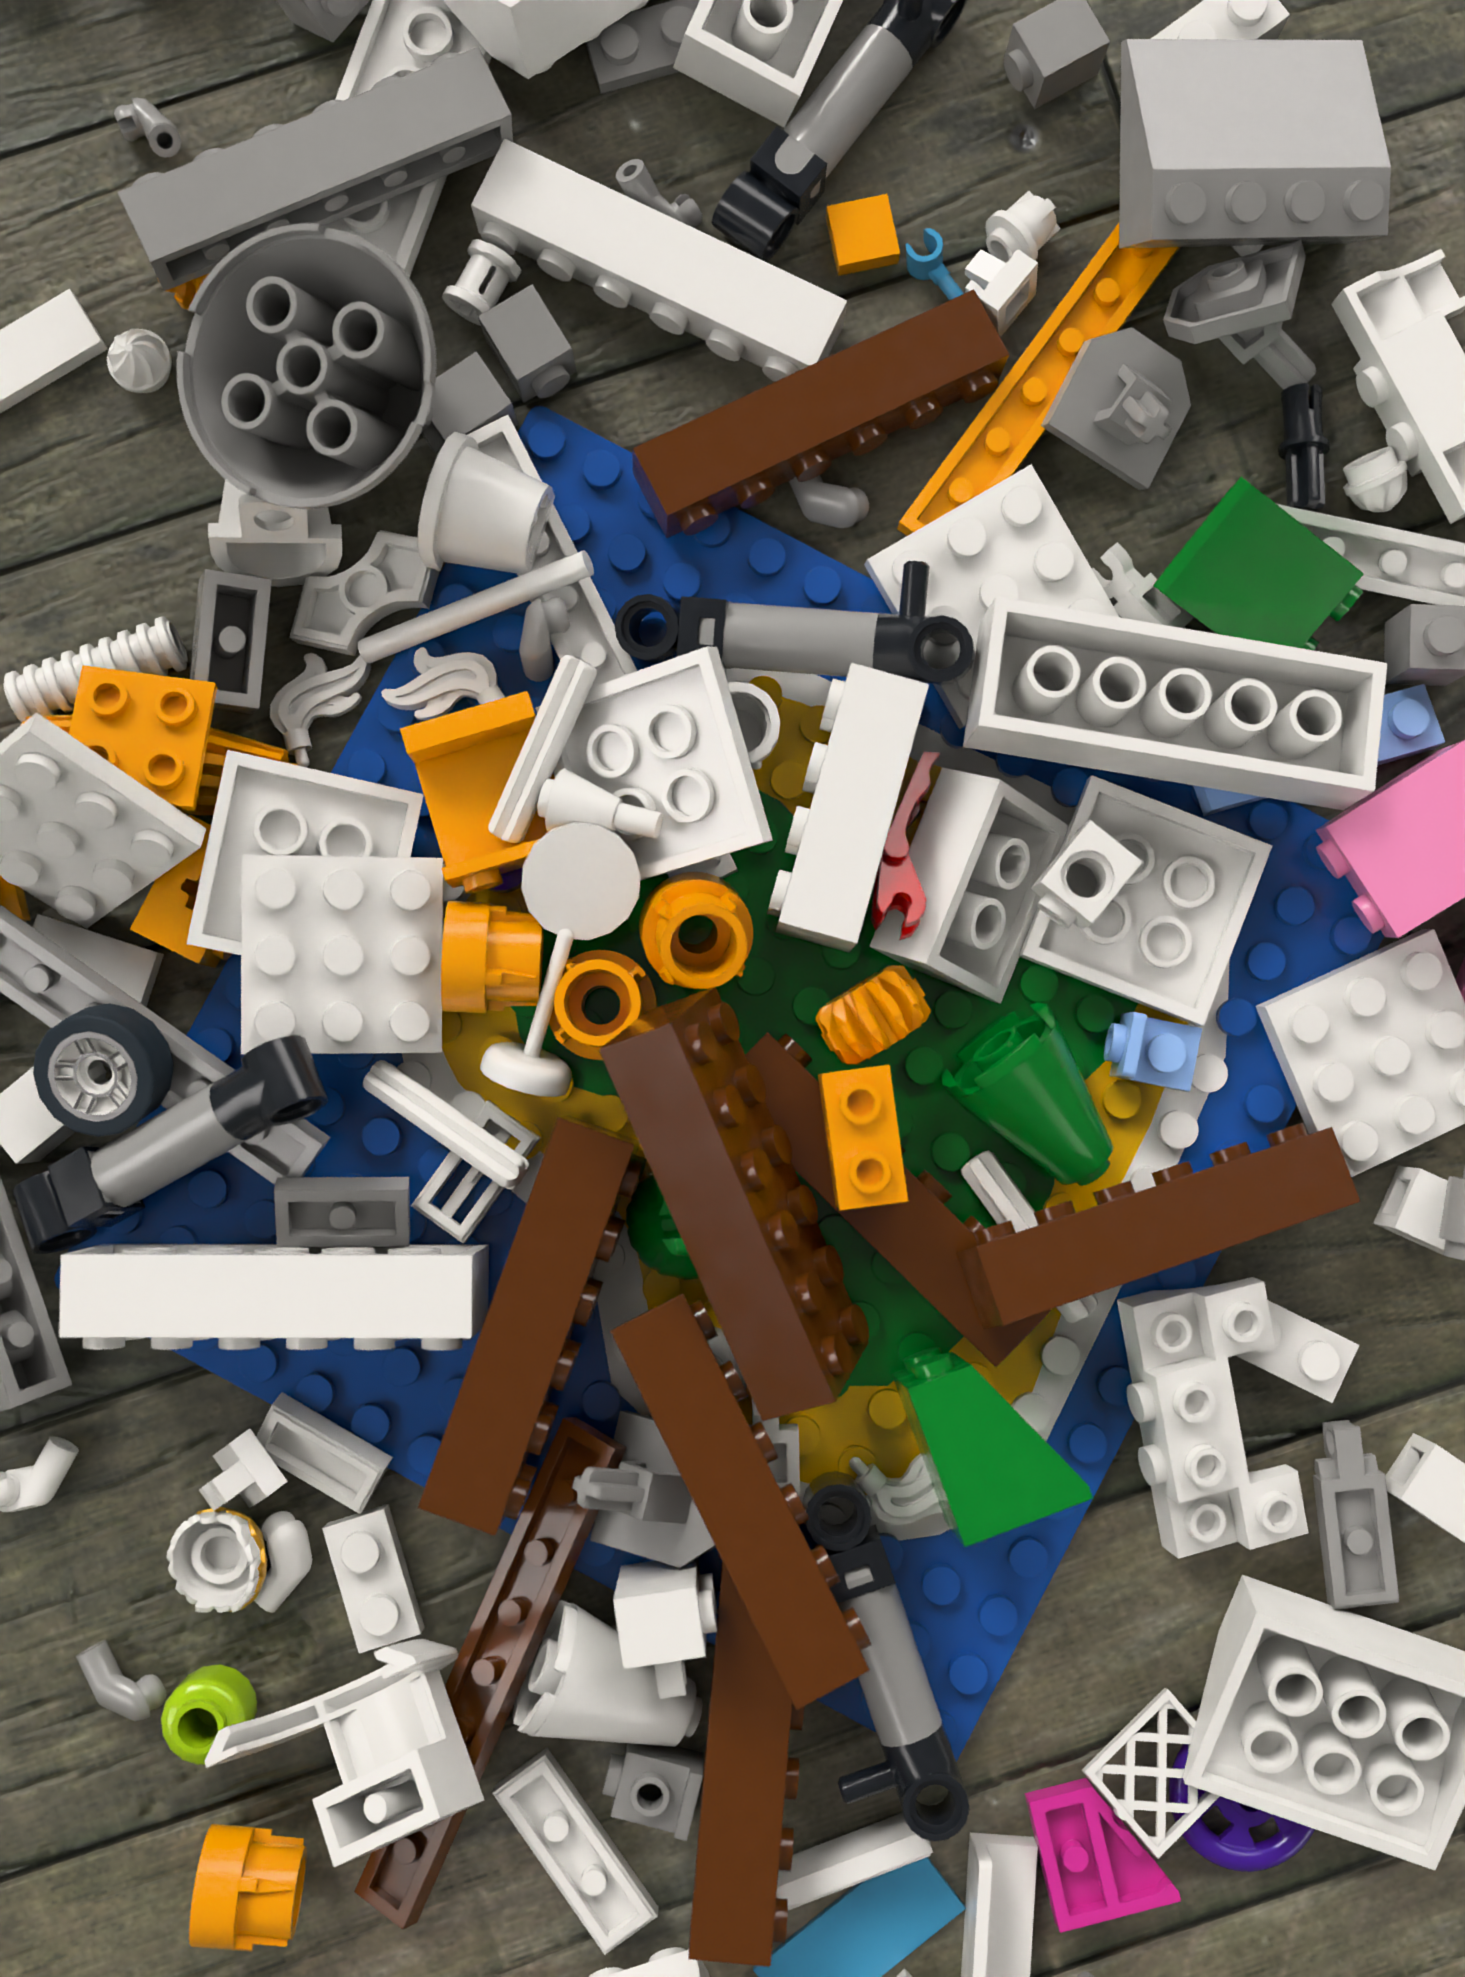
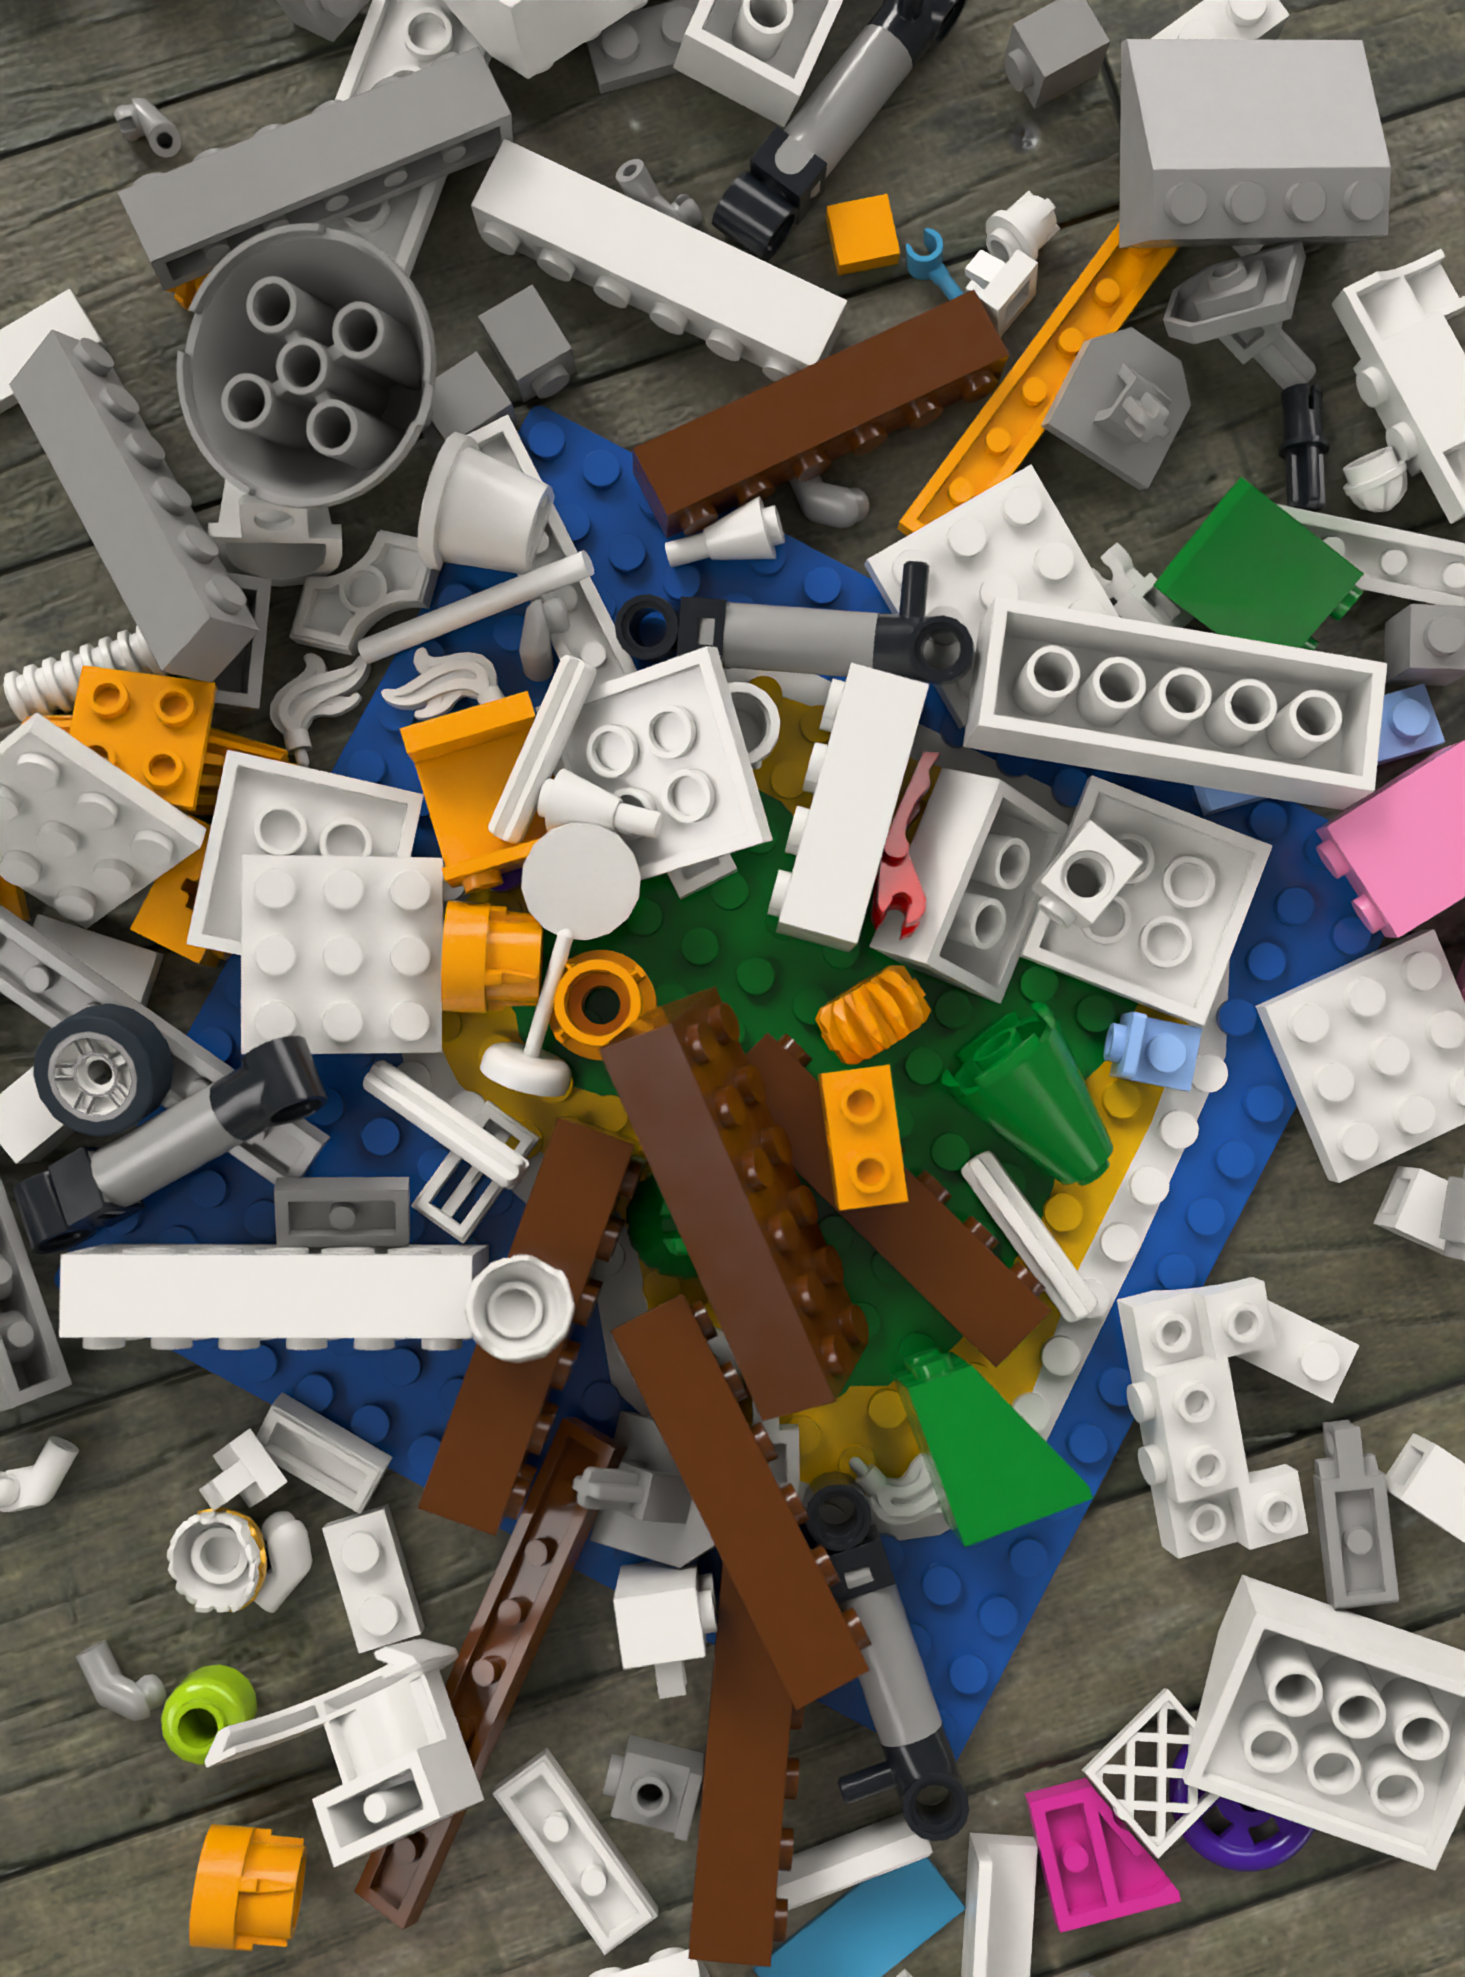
(133, 508): none -> light grey brick
(139, 361): white plate -> none
(470, 295): white bush -> none
(519, 1308): none -> white hair
(585, 1694): white cone -> none
(704, 963): light orange piece -> none
(740, 535): none -> white cone
(1157, 1227): reddish brown brick -> none

